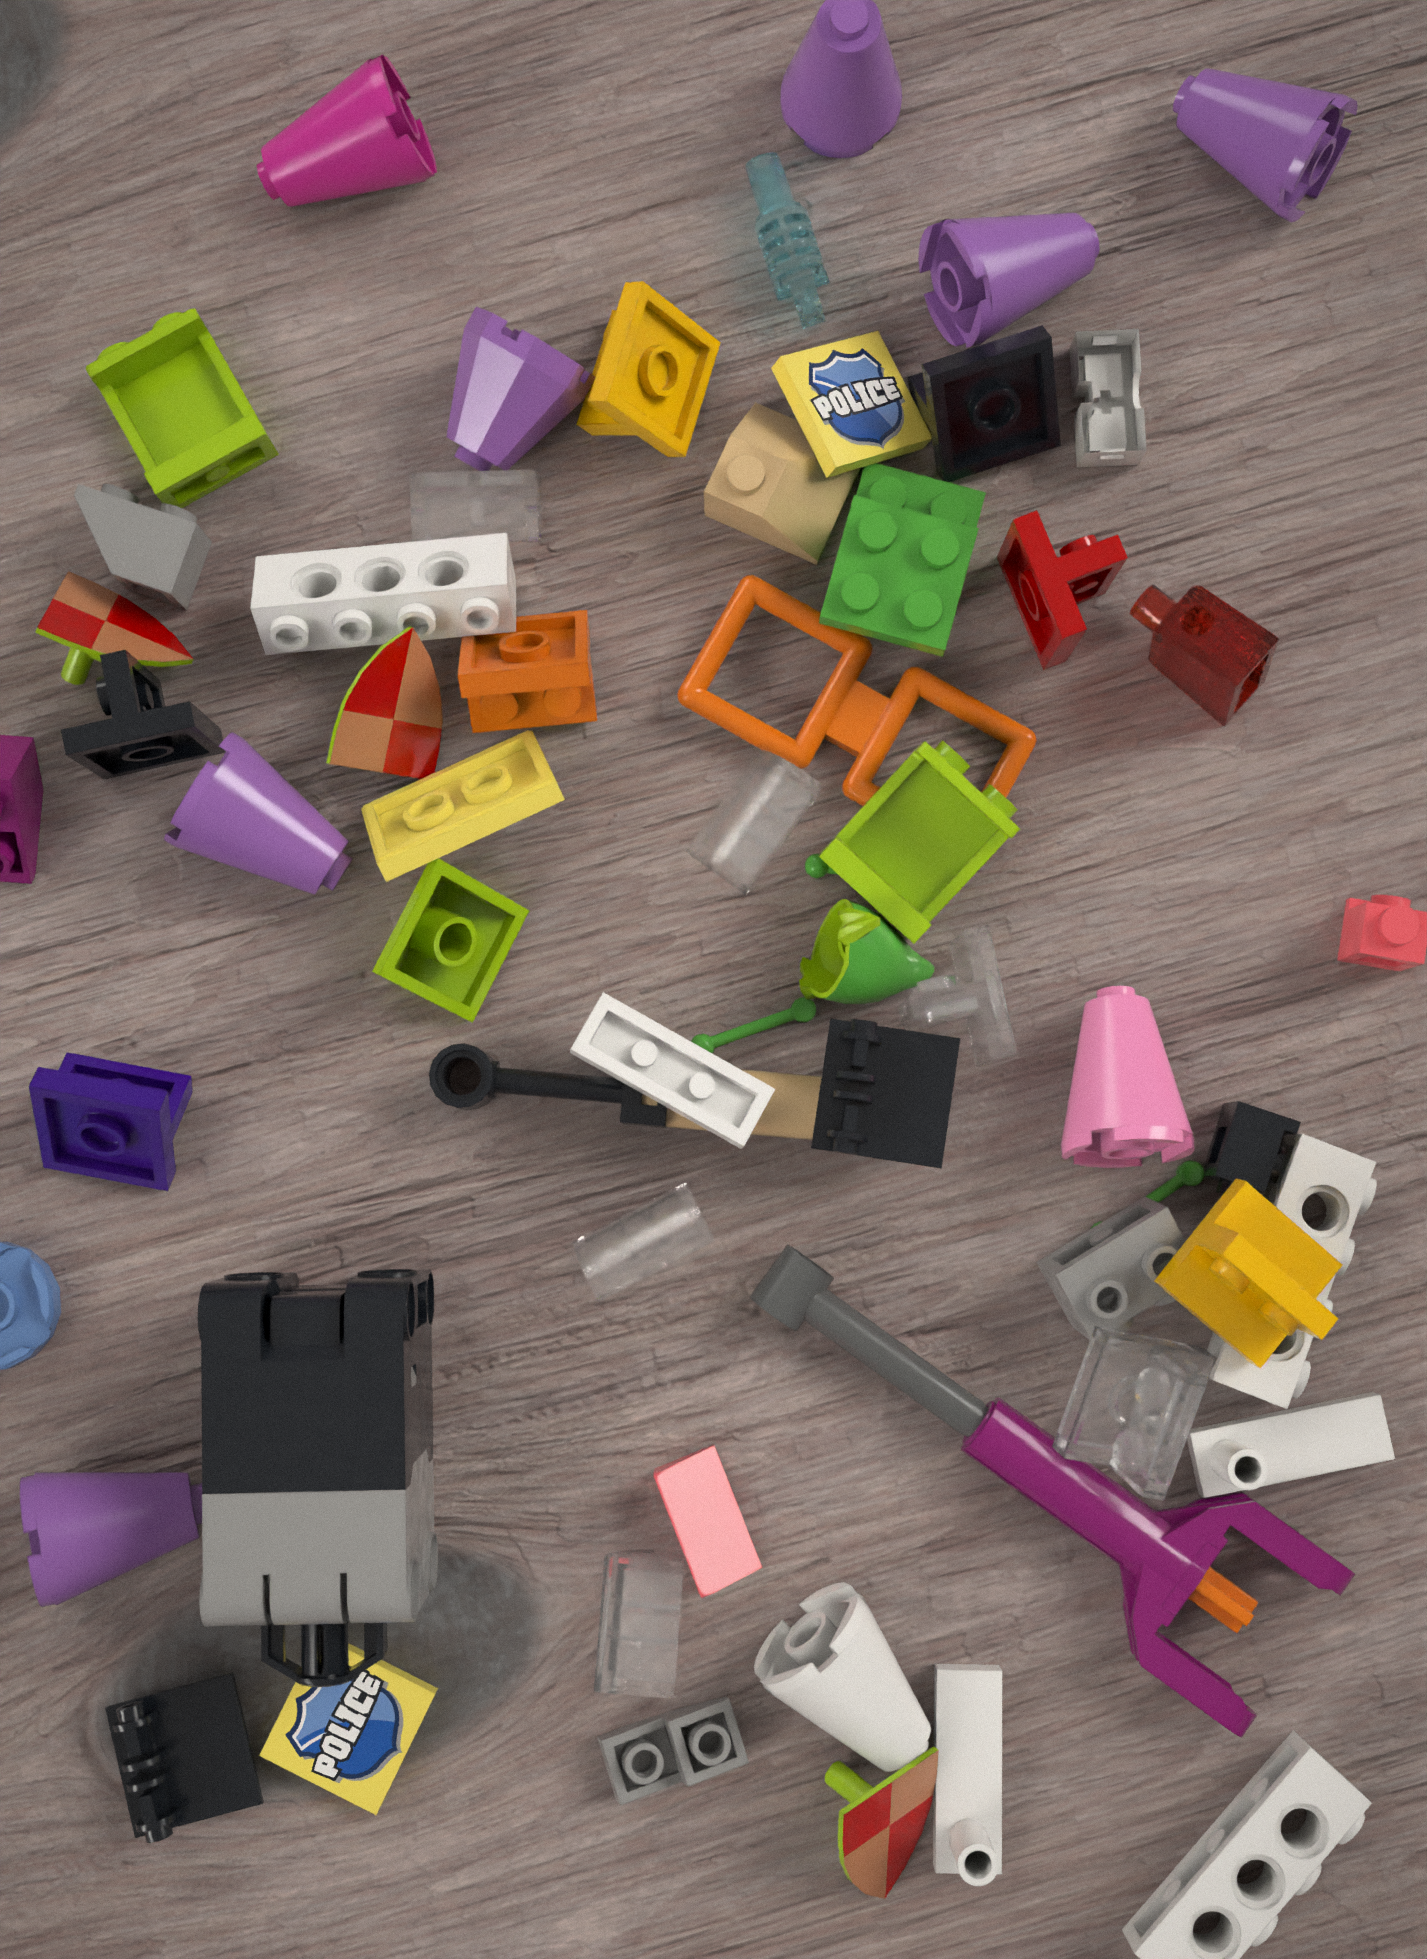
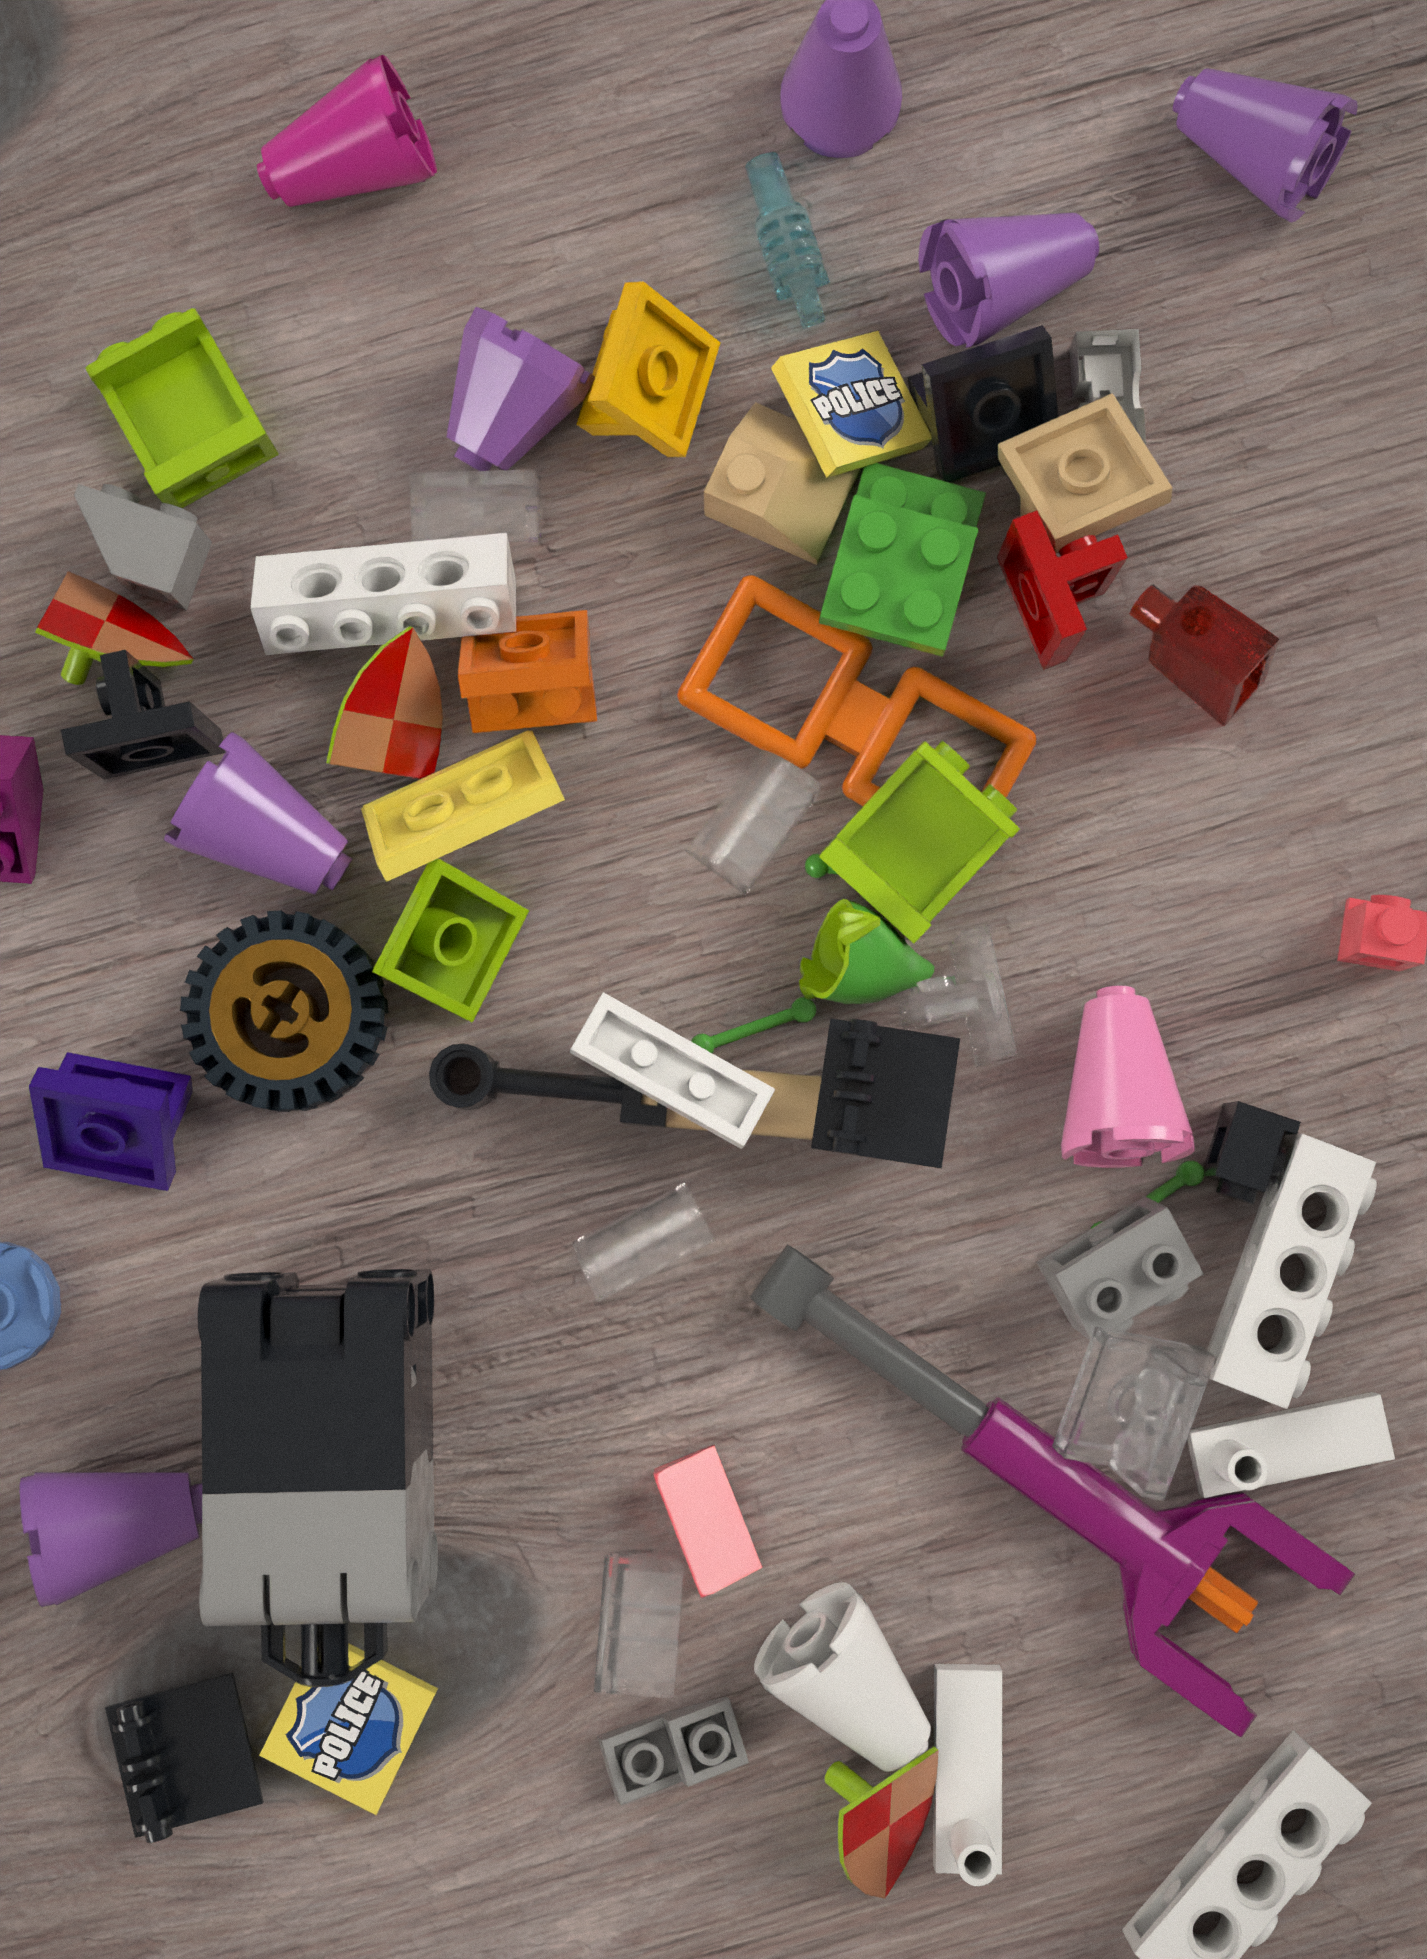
(235, 976): none -> wheel
(1084, 472): none -> tan bracket
(1251, 1275): yellow bracket -> none

